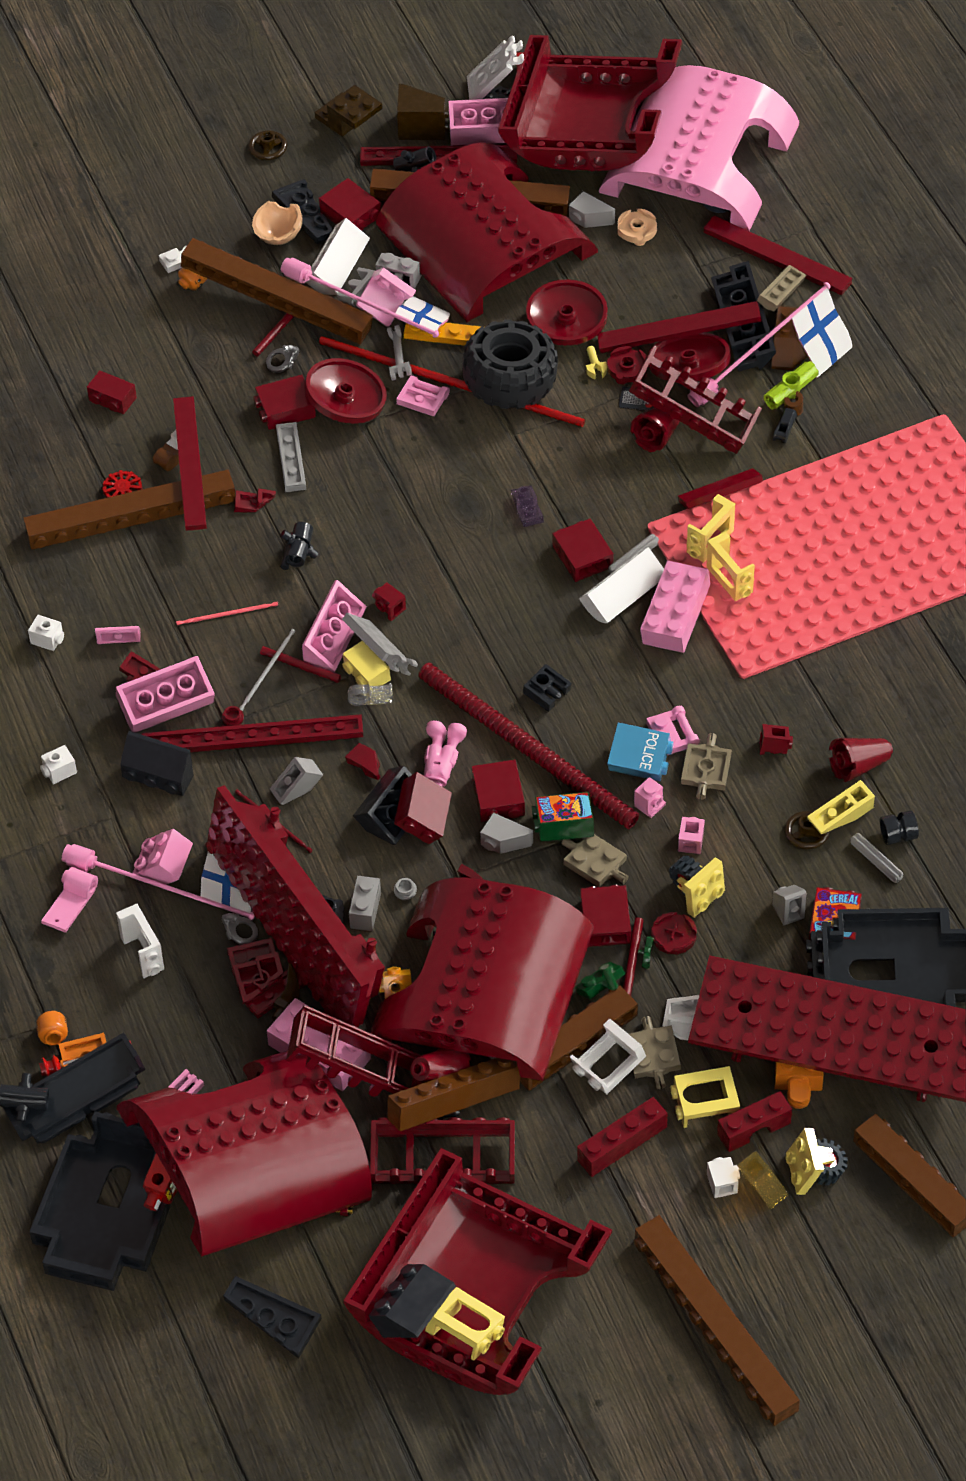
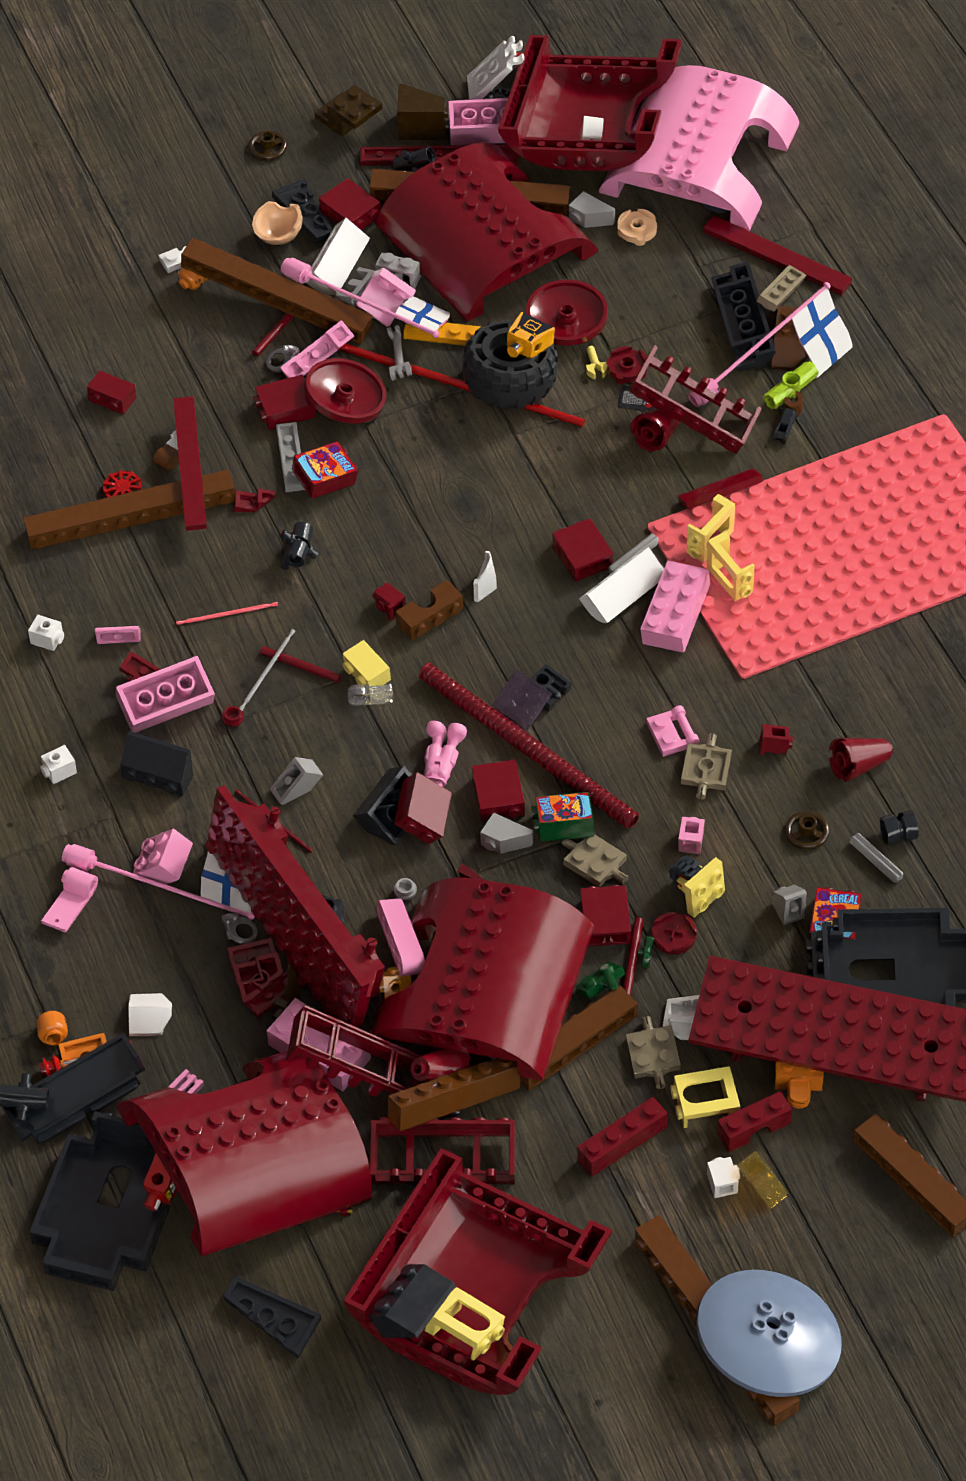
(135, 926): white panel -> none
(148, 1014): none -> white slope
(264, 733): dark red plate -> none
(318, 351): none -> bright pink slope
(324, 469): none -> brick
(329, 633): bright pink slope -> none
(365, 903): light grey brick -> none
(366, 759): dark red slope -> none
(379, 643): light grey tile -> none
(400, 936): none -> bright pink beam
(417, 620): none -> reddish brown arch
(422, 396): bright pink plate -> none
(486, 579): none -> white slope
(522, 699): none -> clear purple plate
(527, 506): clear purple slope -> none
(529, 336): none -> light orange torso
(591, 128): none -> white brick
(613, 1035): white panel -> none
(640, 752): dark azure brick -> none
(649, 797): bright pink brick -> none
(679, 327): dark red tile -> none
(701, 352): dark red dish -> none
(766, 1359): none -> sand blue dish
(813, 1161): light yellow plate -> none
(843, 808): light yellow slope -> none

